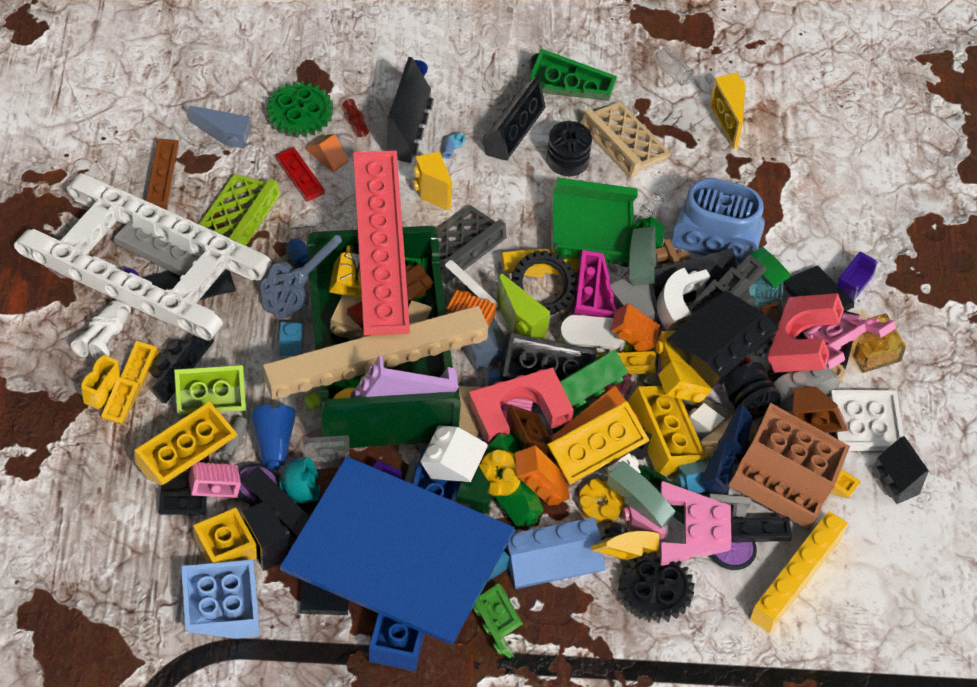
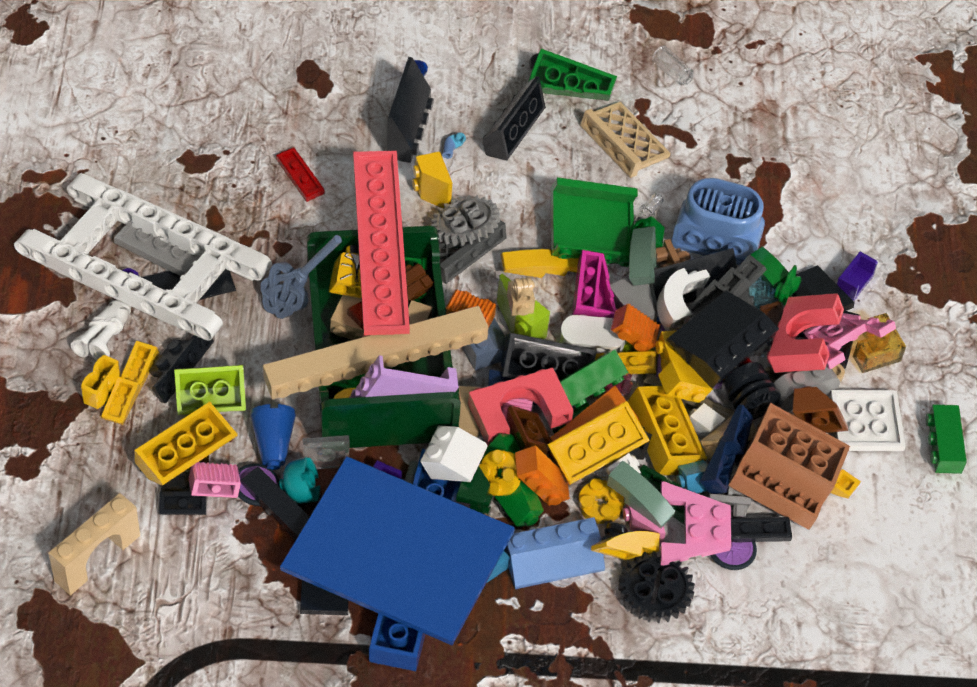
(114, 521): none -> tan arch
(163, 172): dark orange plate -> none
(221, 599): light blue slope -> none
(223, 126): sand blue slope -> none
(225, 538): yellow brick -> none
(230, 448): light grey pin -> none
(252, 216): lime fence -> none
(268, 534): black brick -> none
(291, 339): dark azure brick -> none
(297, 252): blue brick -> none
(299, 109): green gear -> none
(312, 400): lime plate -> none
(328, 151): orange slope -> none
(355, 118): clear red pin -> none
(454, 227): none -> light grey gear
(469, 282): white tile -> none
(499, 617): bright green bracket -> none
(521, 296): none -> tan brick
(557, 263): black tyre -> none
(569, 148): black wheel -> none
(728, 105): yellow slope -> none
(790, 286): none -> green plate
(798, 571): yellow brick -> none
(901, 471): black slope -> none
(946, 439): none -> green brick

